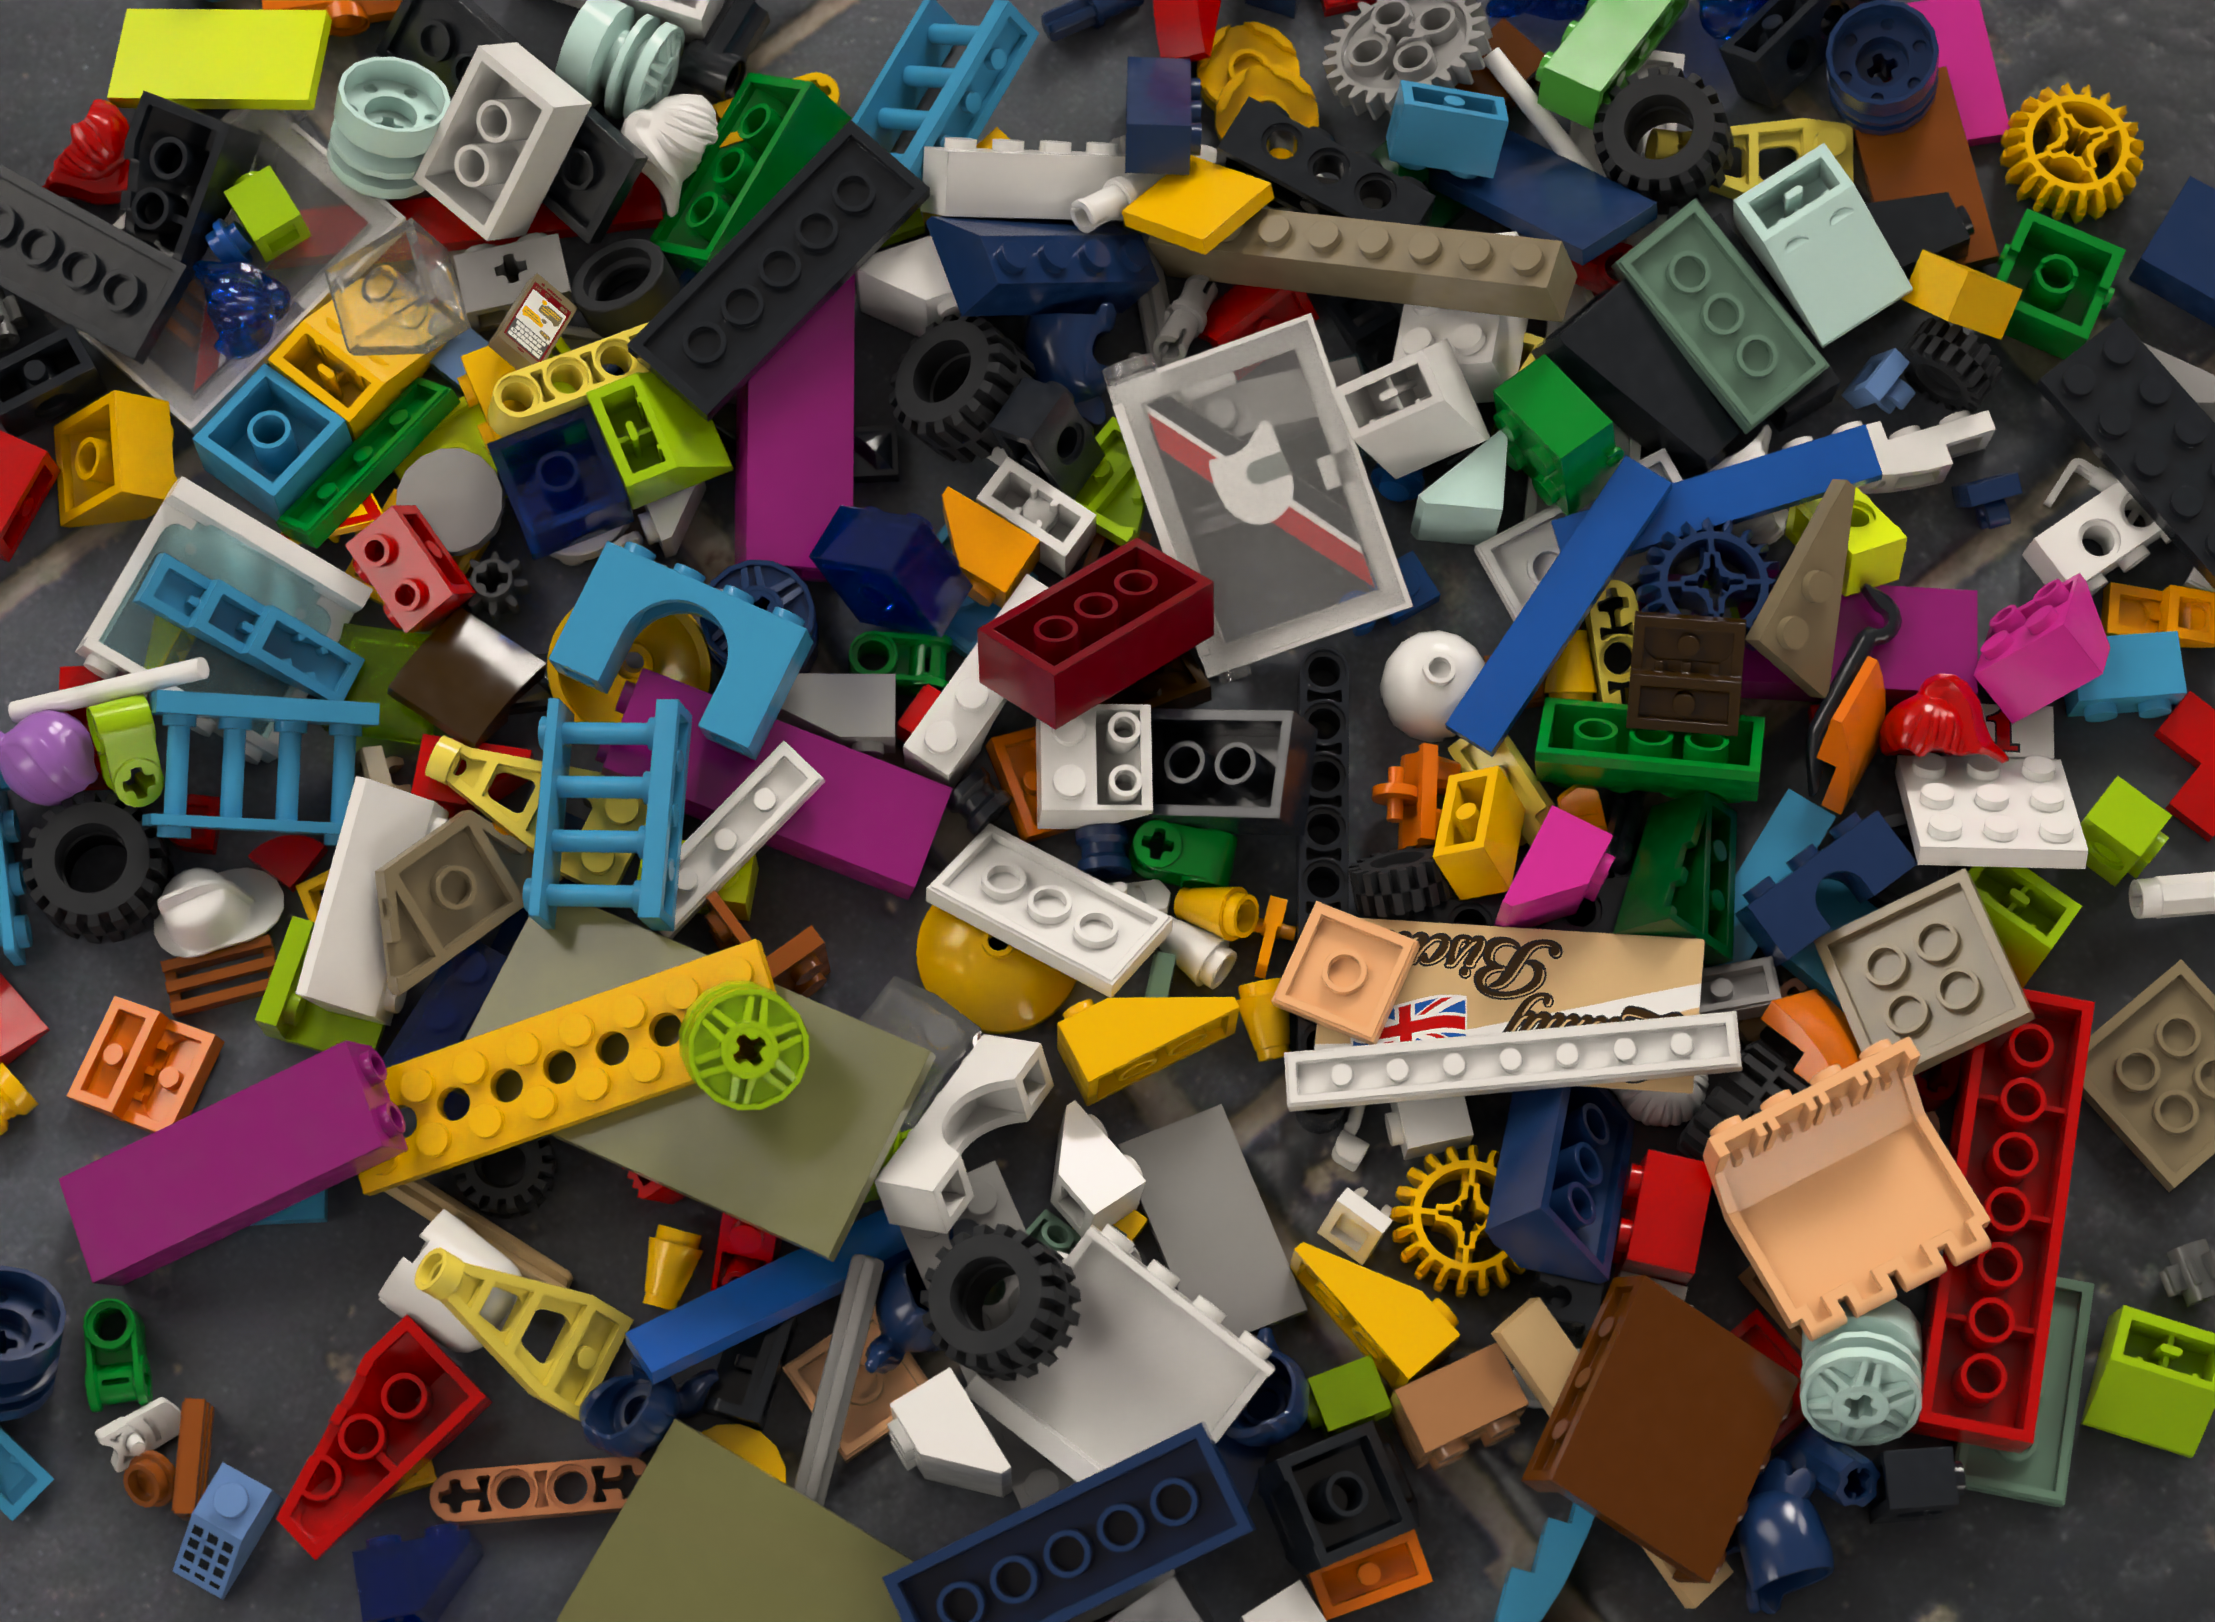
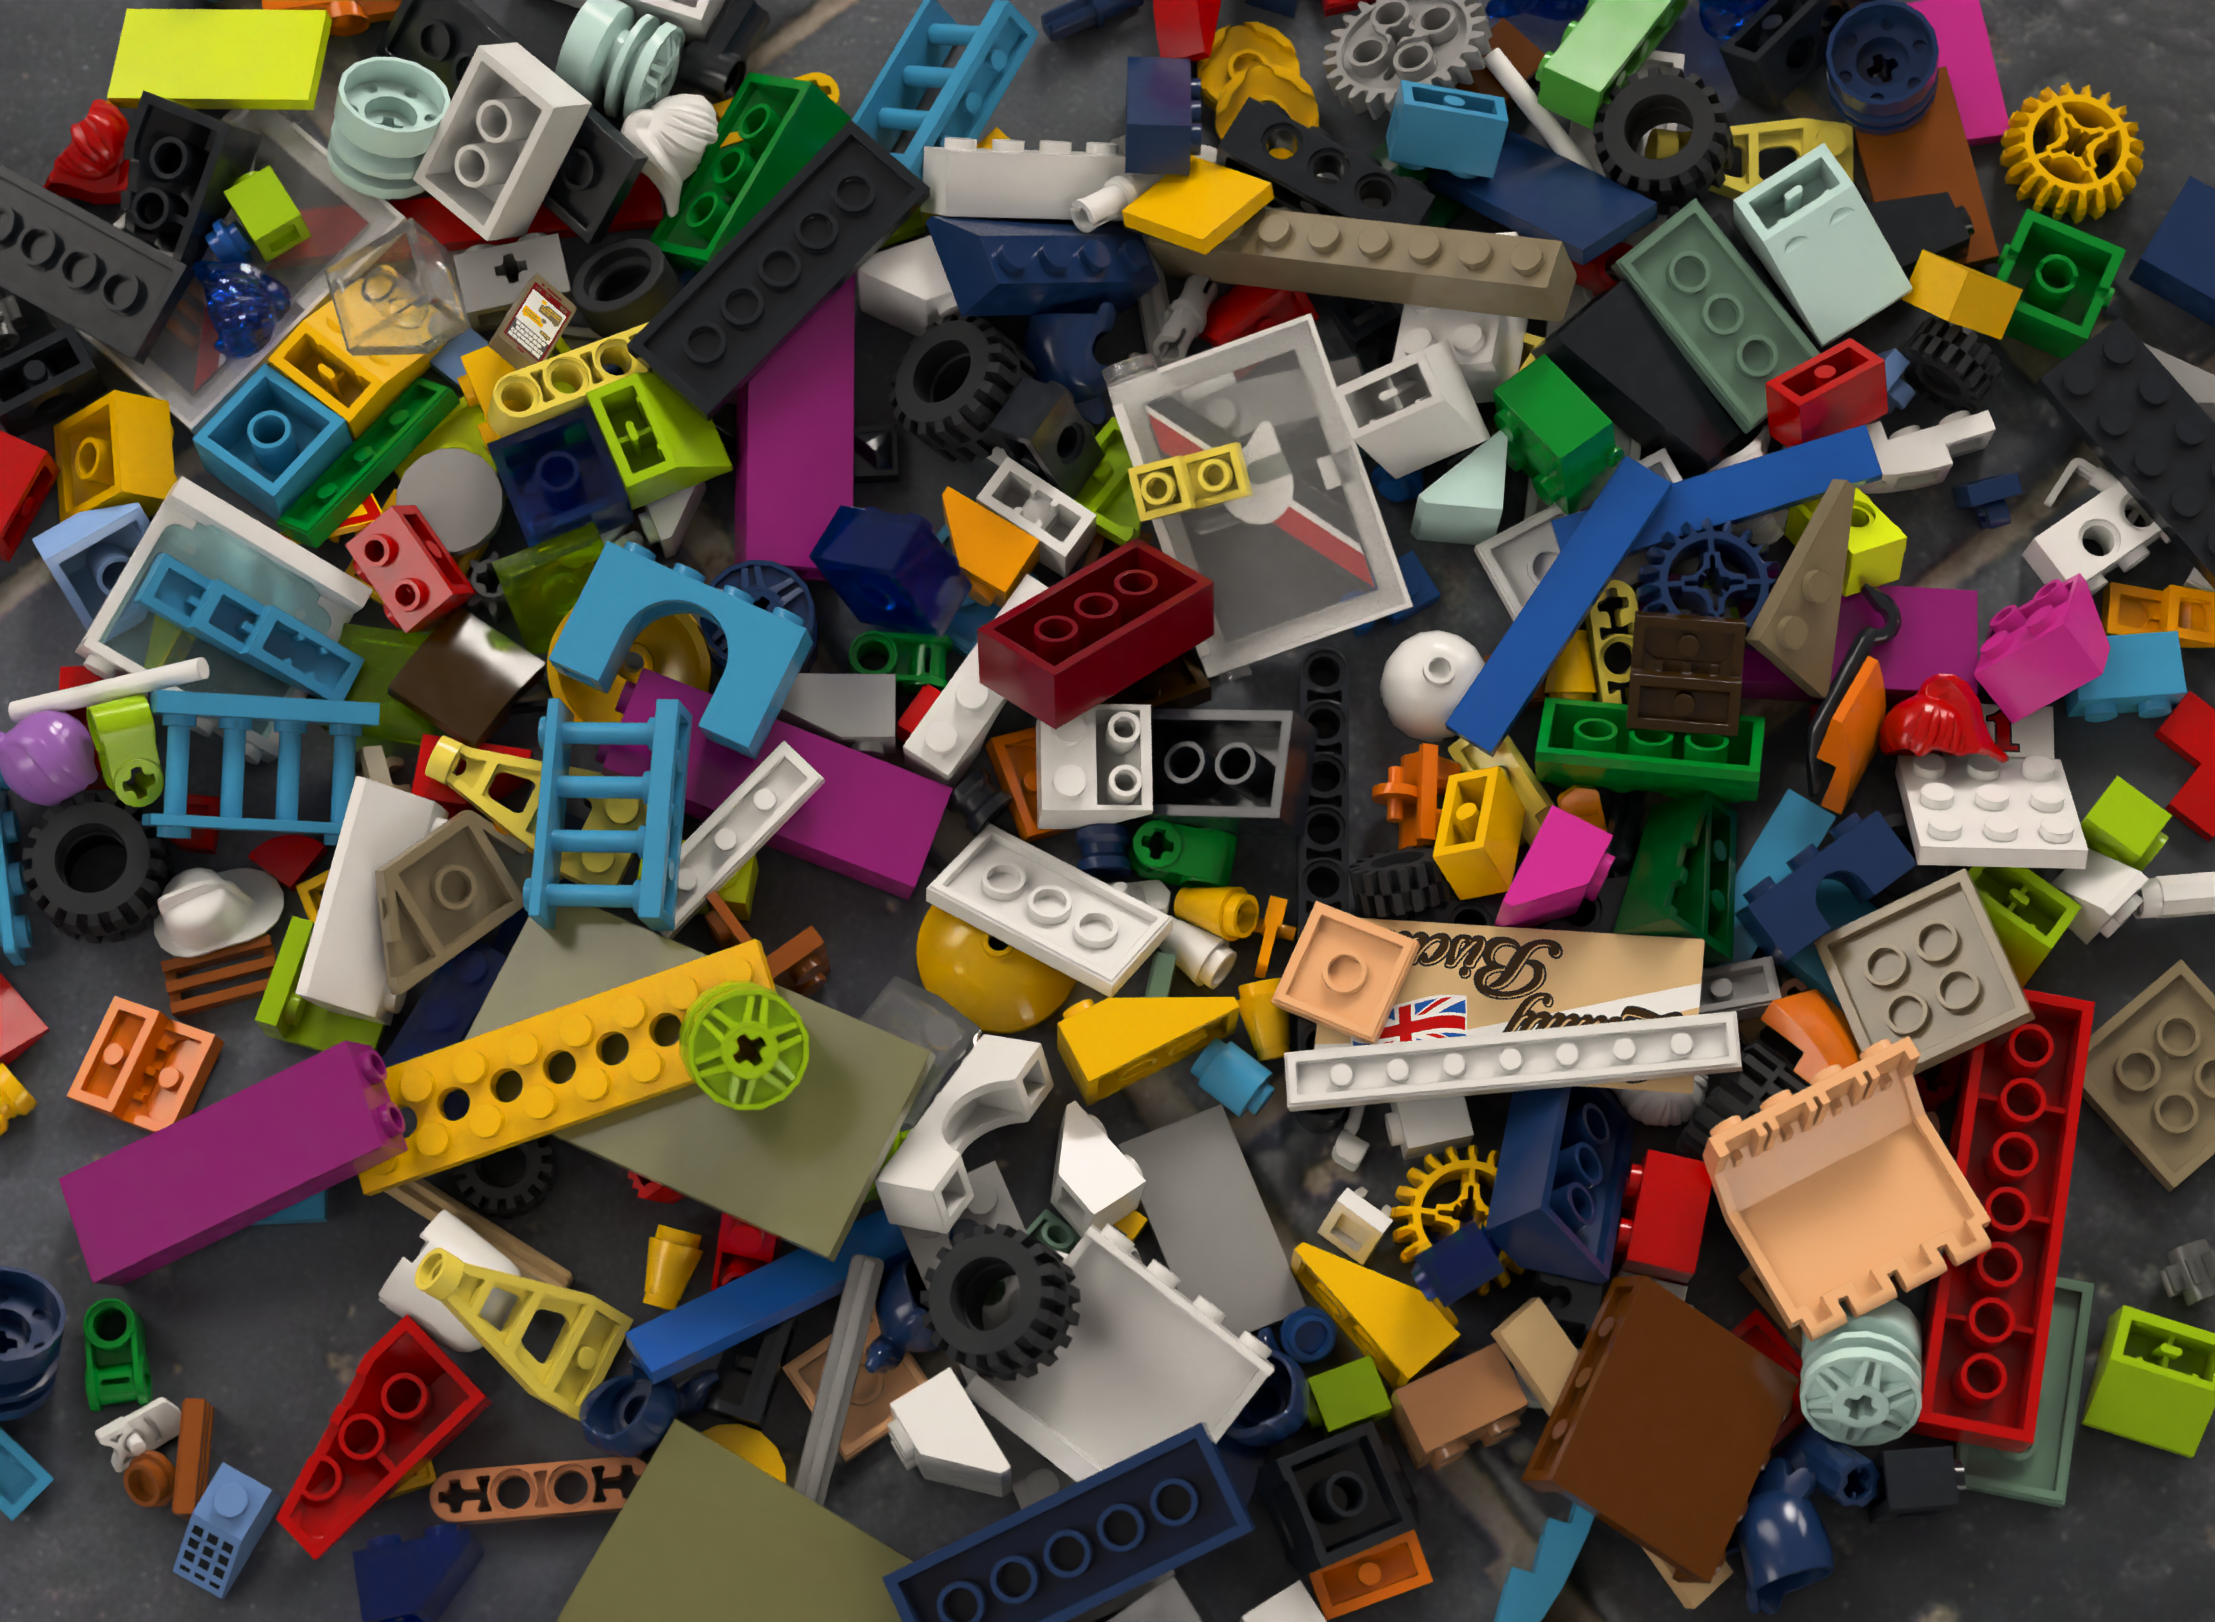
(91, 552): none -> light blue slope
(547, 582): none -> clear neon green tile
(1190, 482): none -> light yellow slope
(1233, 1077): none -> dark azure brick
(1308, 1335): none -> blue plate
(1457, 1261): none -> clear blue brick
(1827, 394): none -> red brick
(2104, 891): none -> white slope

